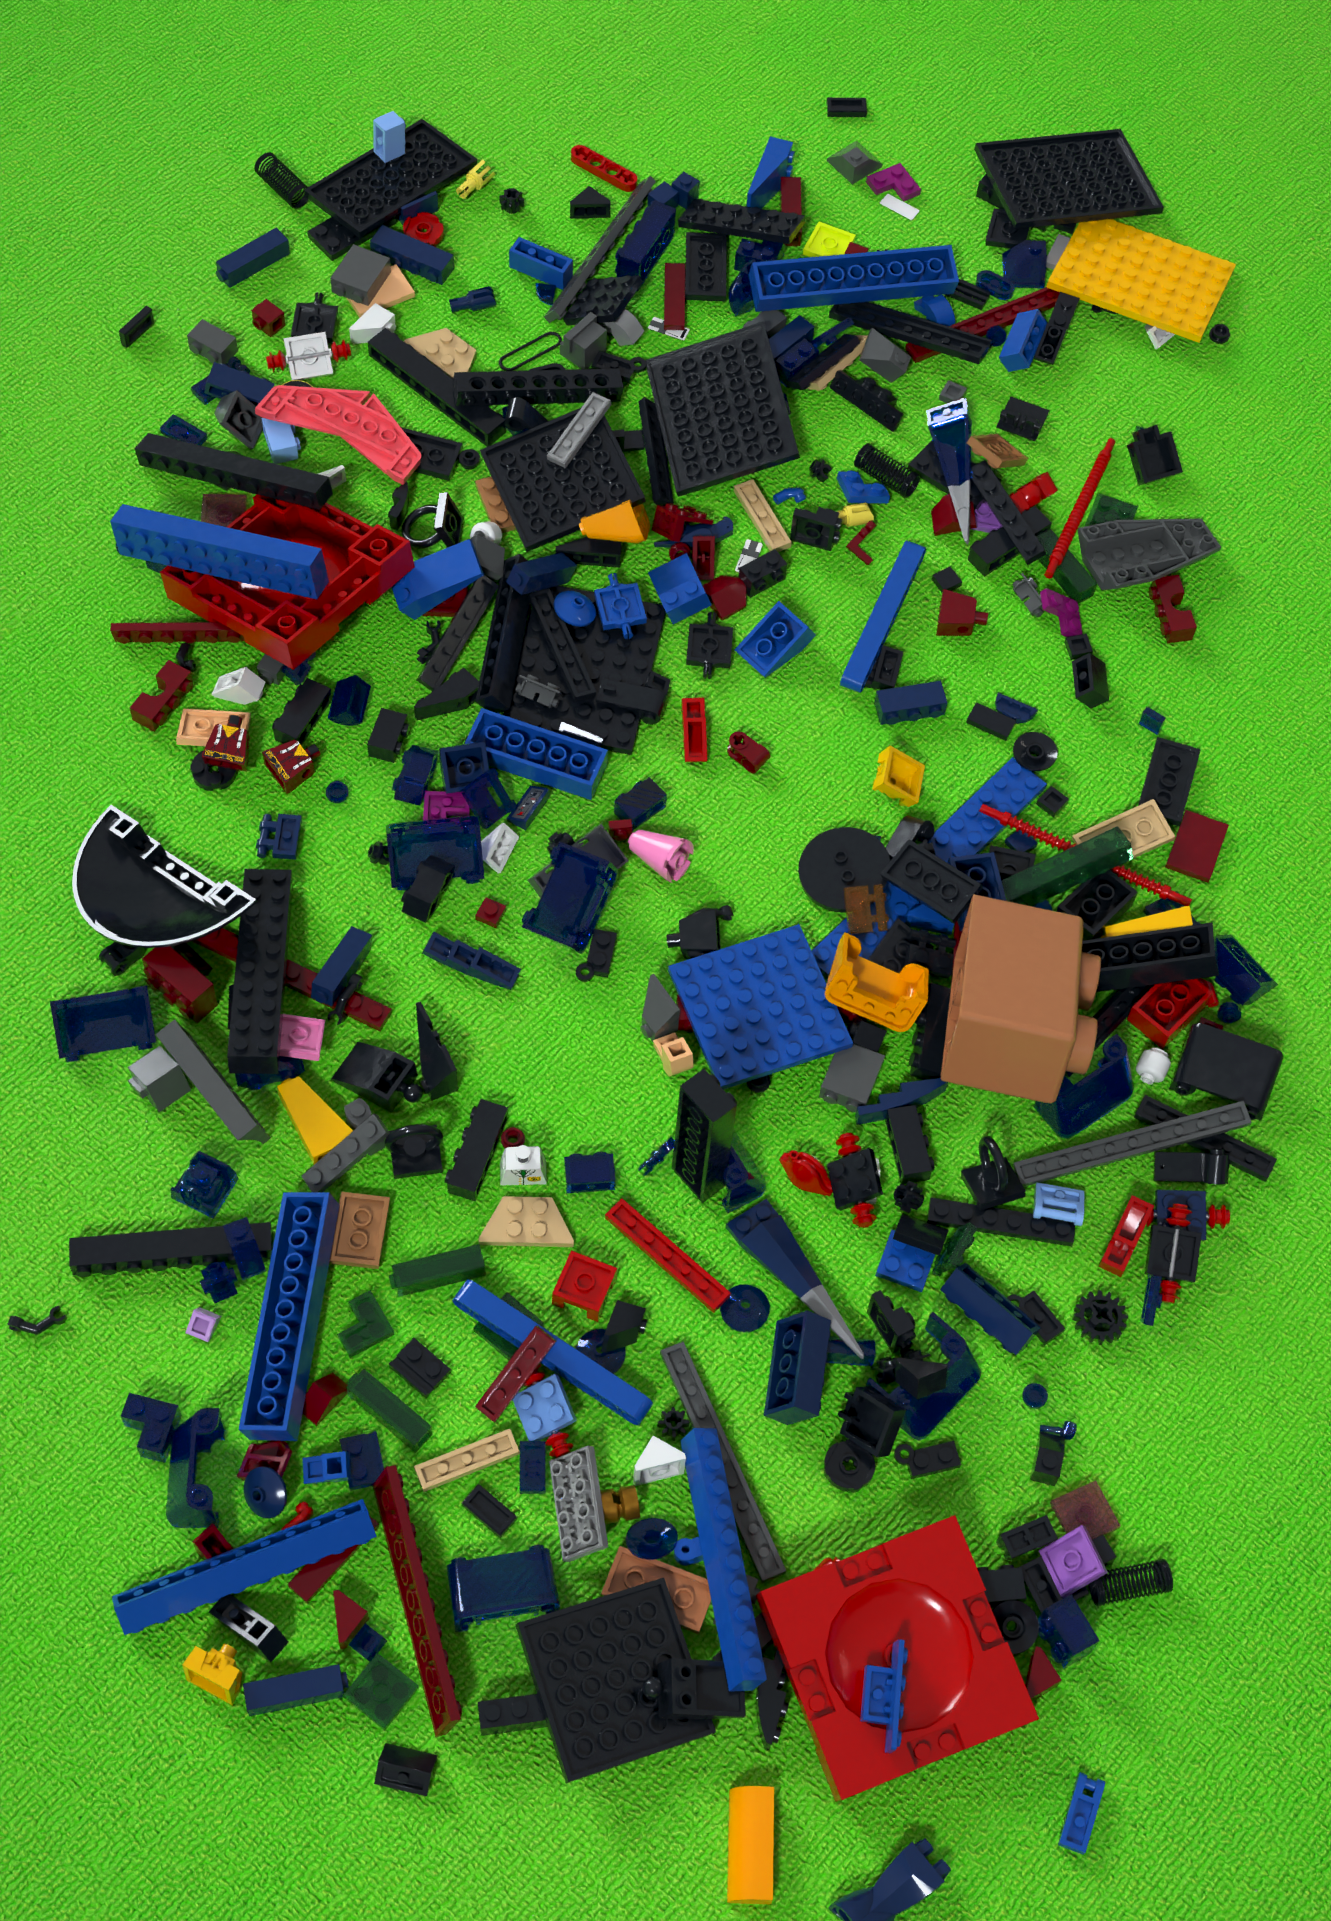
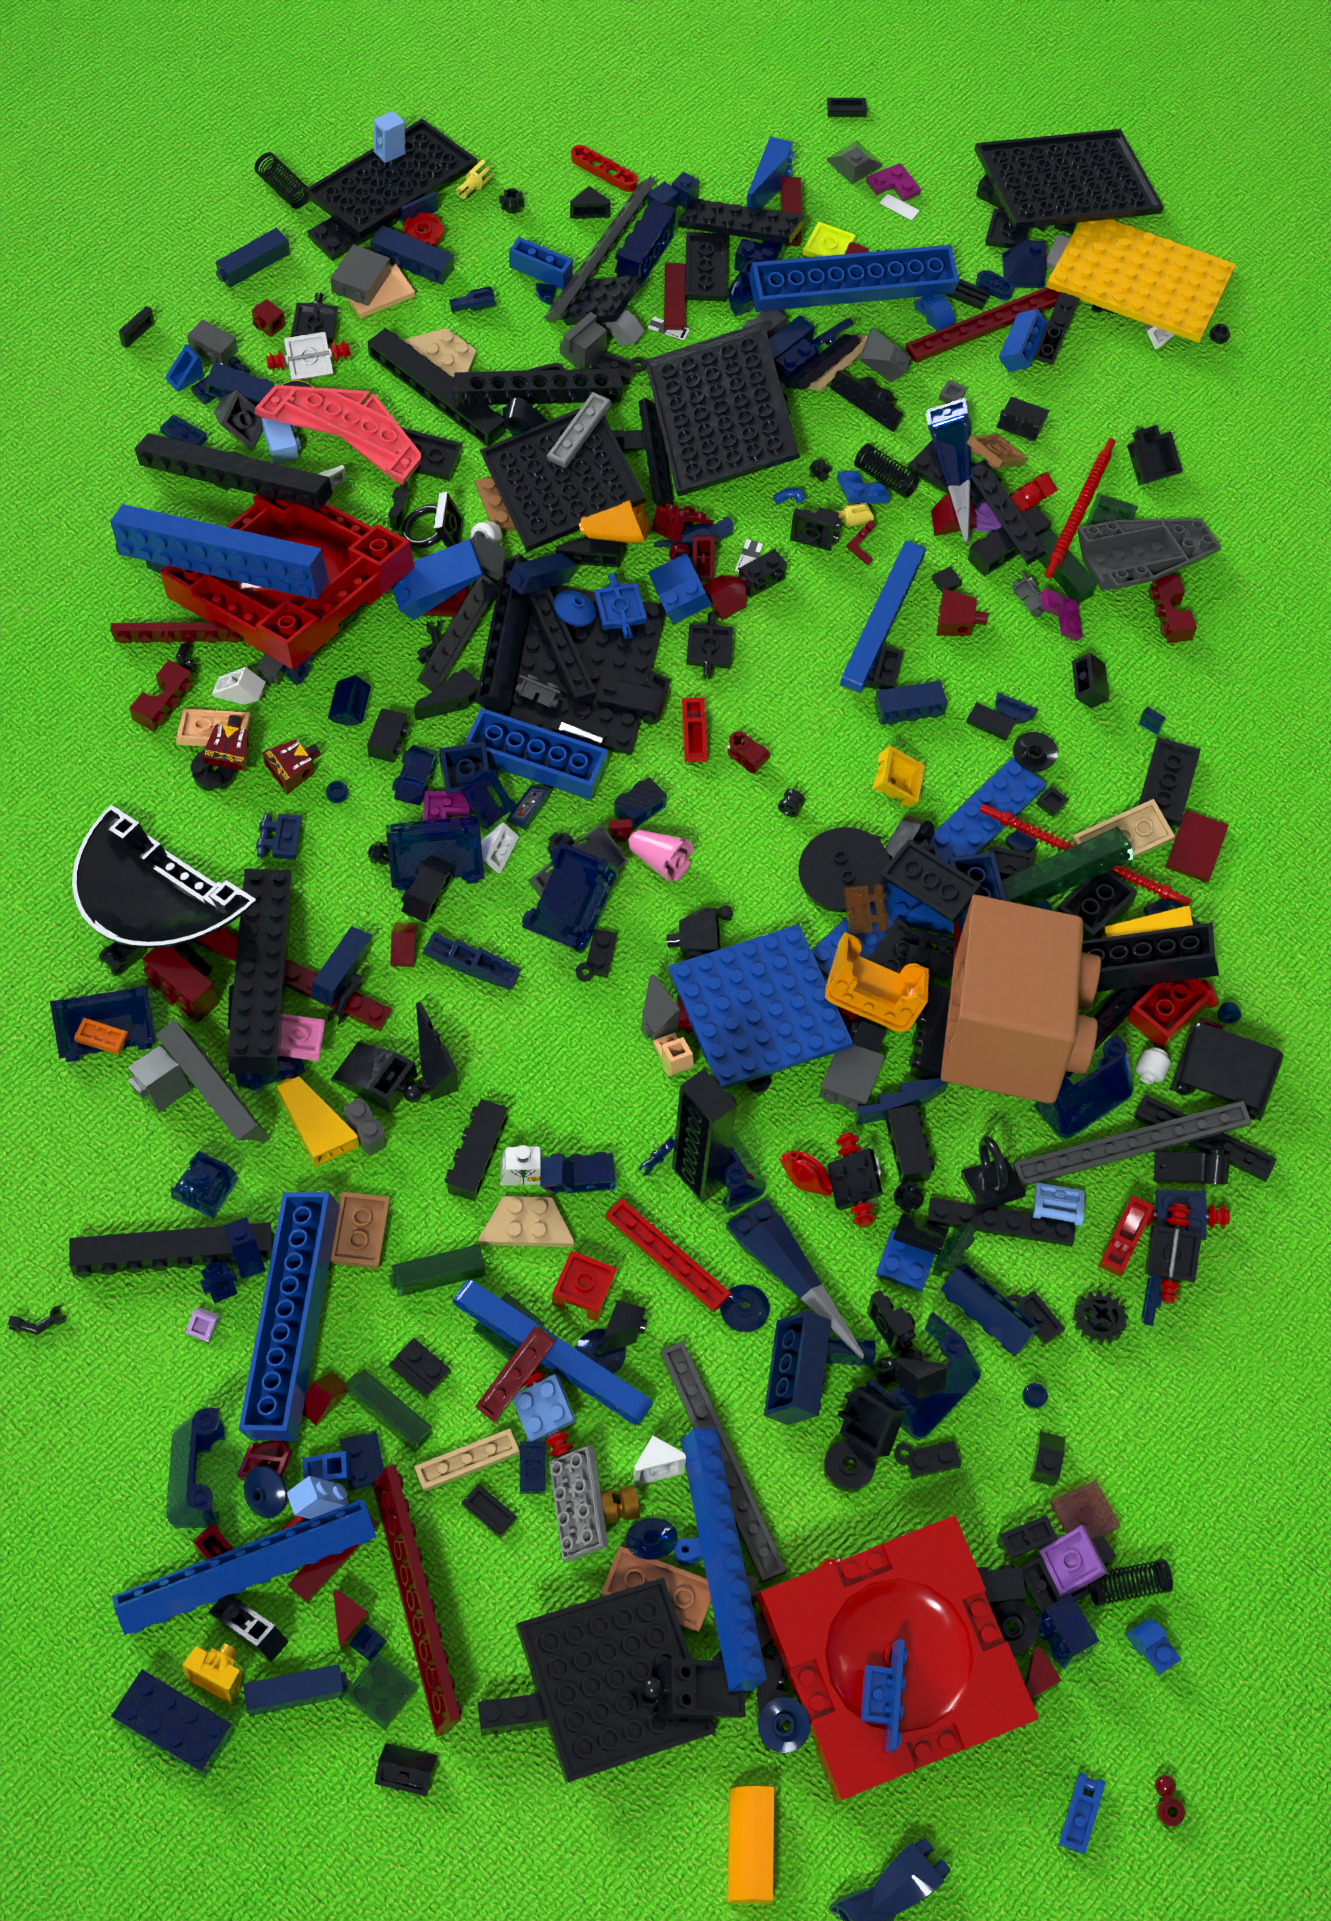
(101, 1036): none -> orange plate
(155, 1420): clear blue brick -> none
(173, 1723): none -> clear blue brick
(186, 369): none -> blue slope
(222, 508): plate -> none
(302, 712): black brick -> none
(316, 1497): none -> light blue brick
(346, 1154): dark grey plate -> none
(370, 1330): clear green plate -> none
(371, 324): white slope -> none
(403, 944): none -> dark red slope
(415, 1150): black tile -> none
(469, 459): black plate -> none
(490, 912): dark red plate -> none
(502, 1586): clear blue windscreen -> none
(512, 1133): dark red plate -> none
(527, 344): black piece -> none
(557, 1174): none -> dark blue brick
(679, 1421): black gear -> none
(762, 516): tan plate -> none
(771, 1725): none -> dark blue dish
(775, 640): blue slope -> none
(791, 803): none -> black wheel
(914, 330): black plate -> none
(997, 335): clear blue plate -> none
(1067, 1431): hand -> none
(1078, 646): black plate -> none
(1151, 1641): none -> blue brick
(1166, 1787): none -> dark red plate
(1241, 972): clear blue slope -> none

